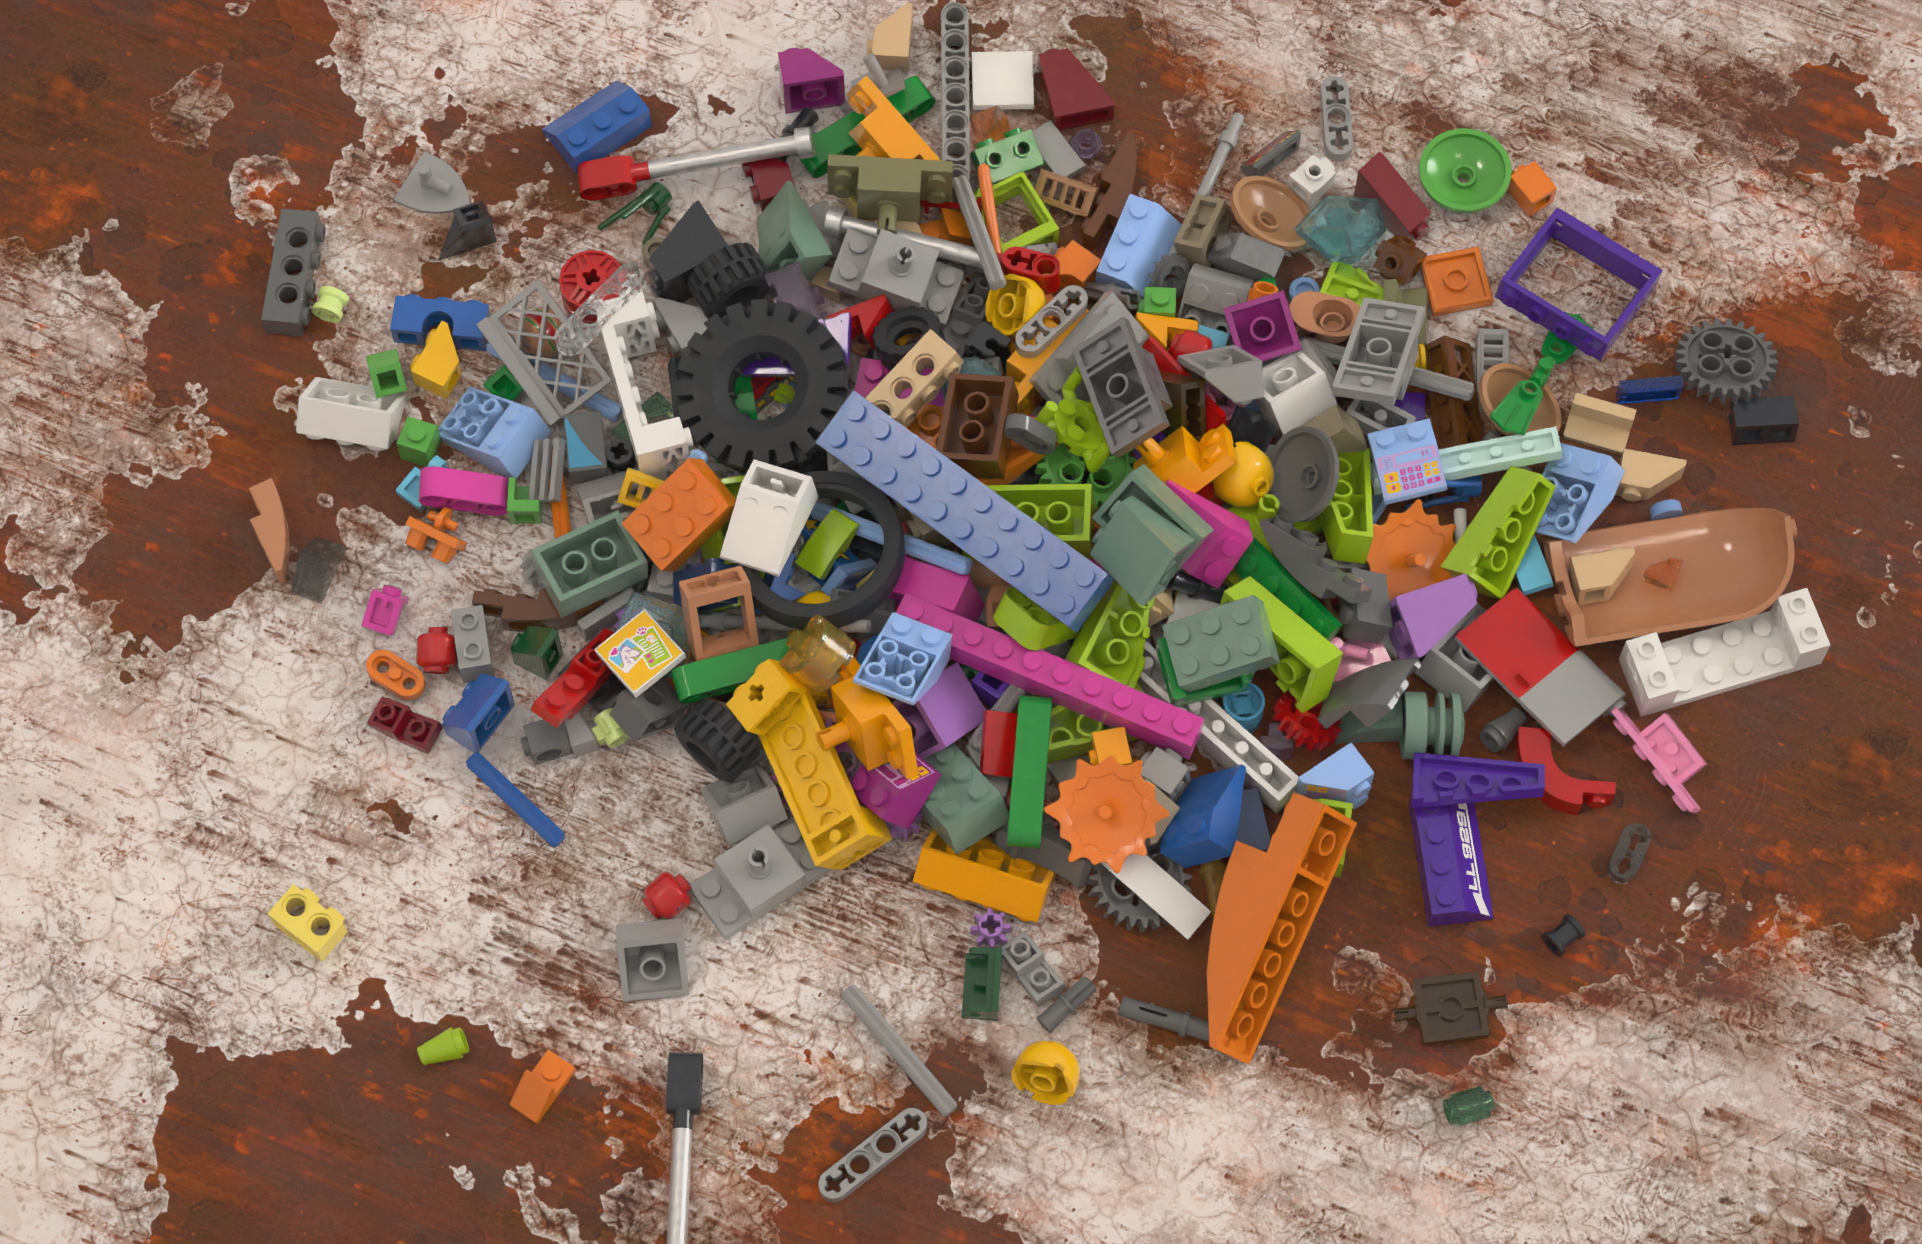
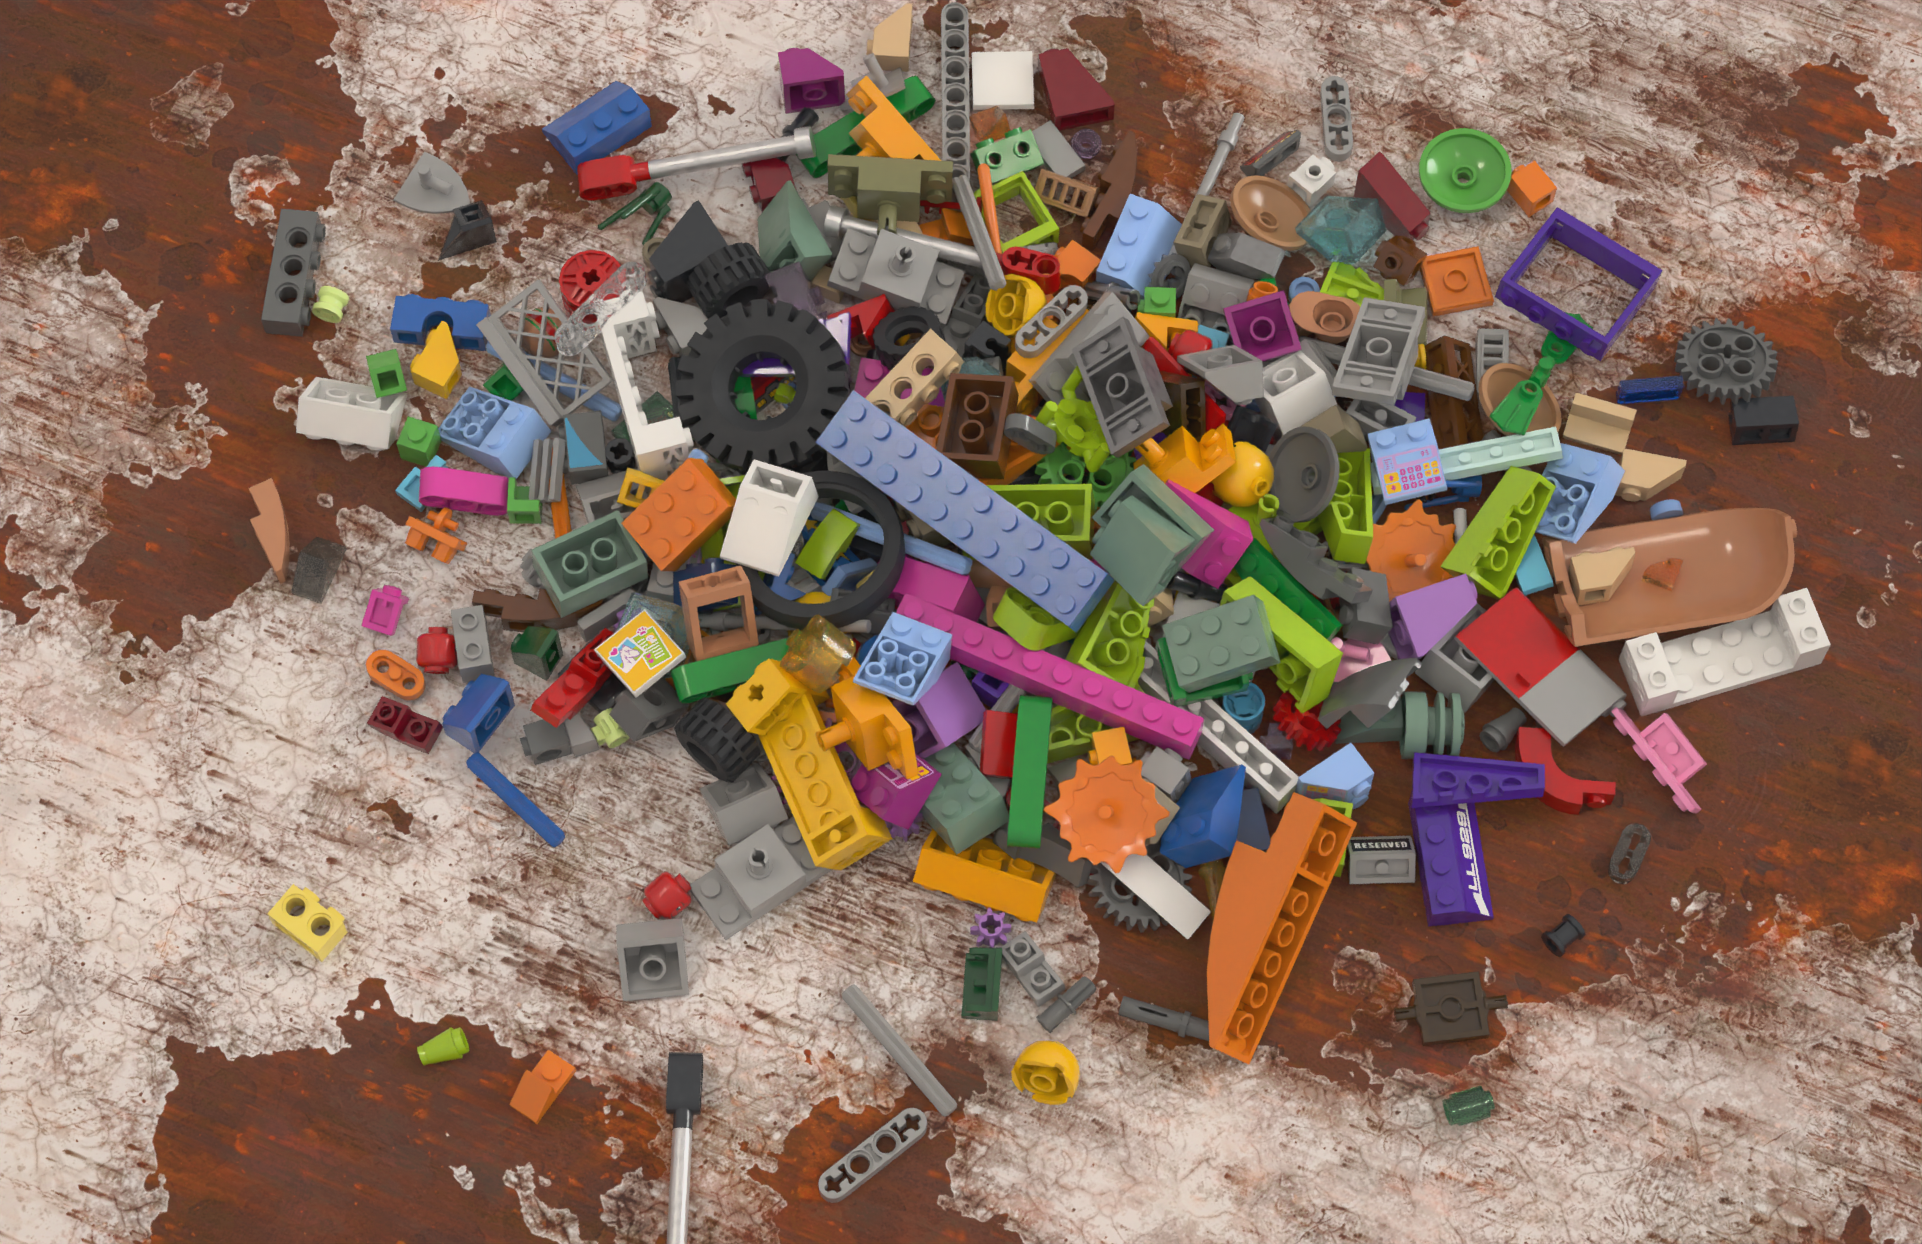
(1381, 860): none -> light grey panel

